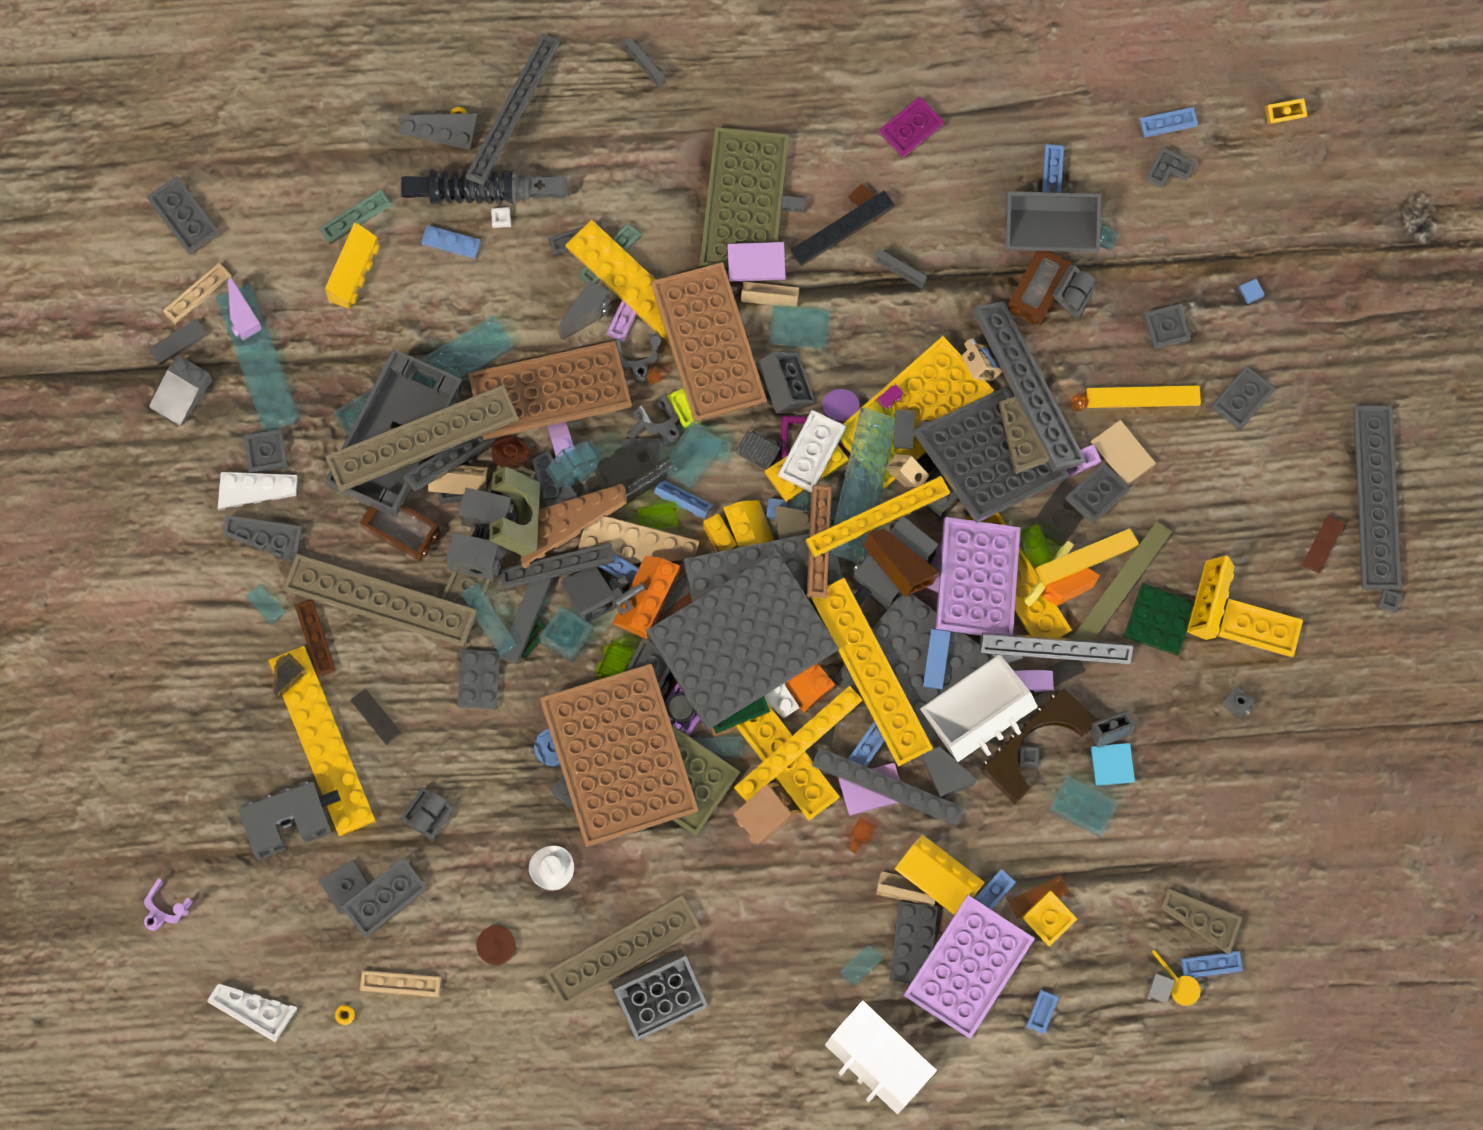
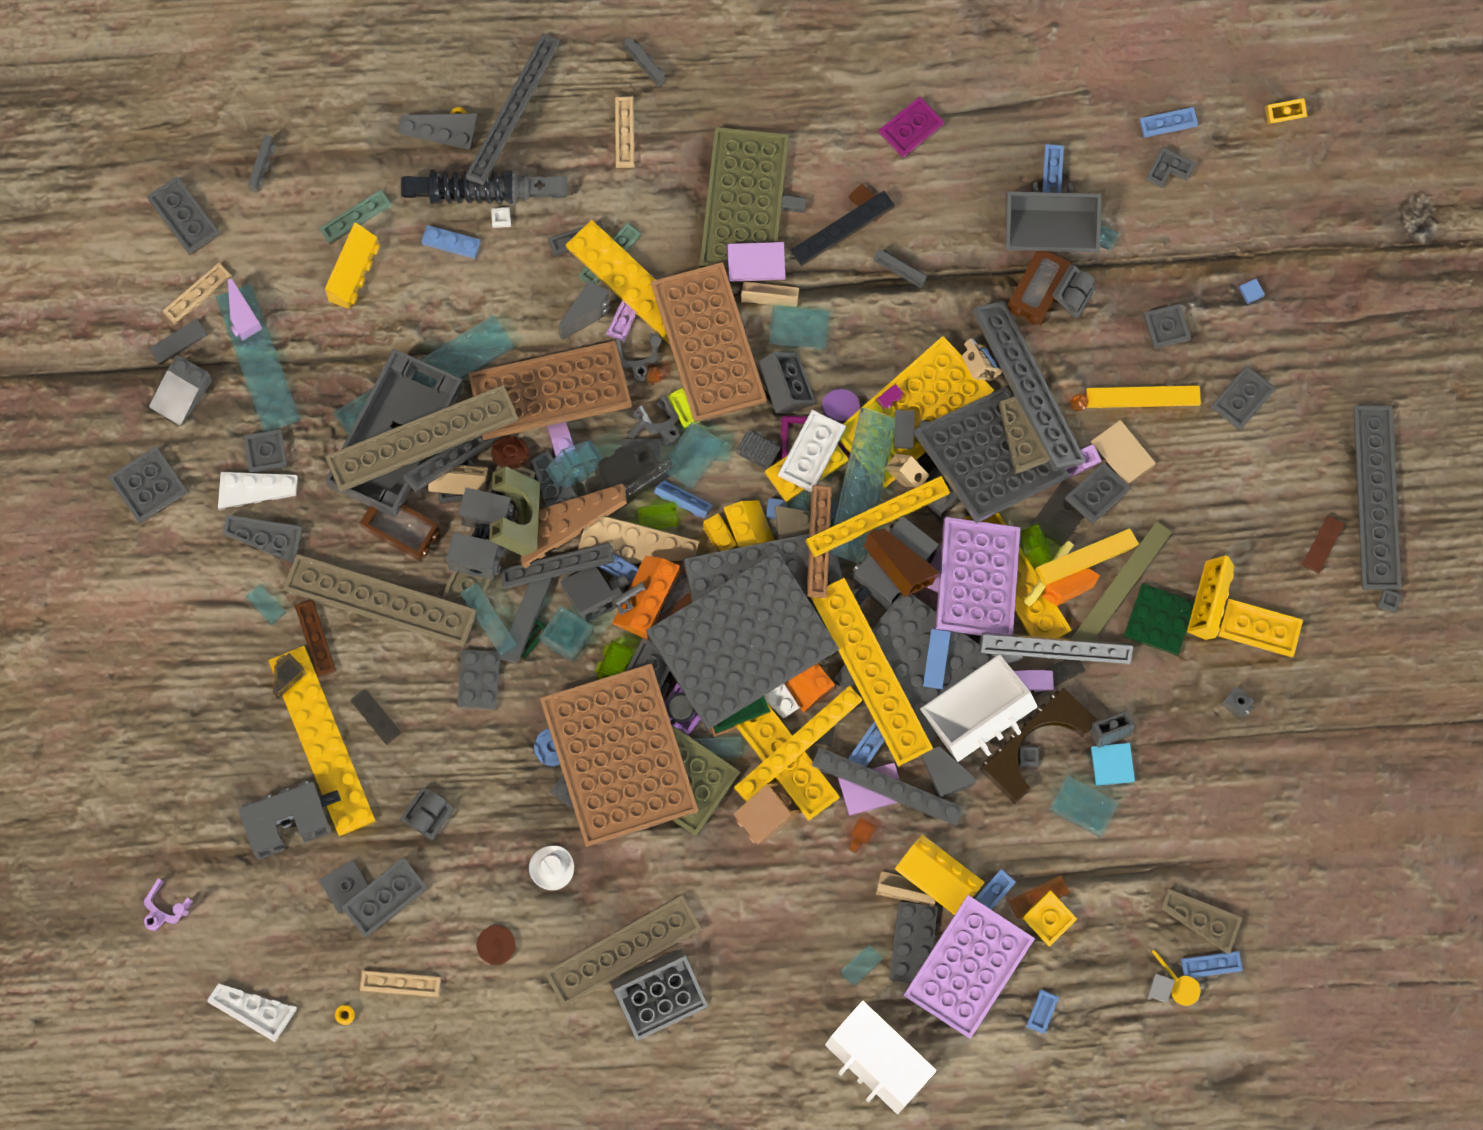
(147, 485): none -> dark grey plate
(262, 164): none -> dark grey plate
(624, 132): none -> tan tile

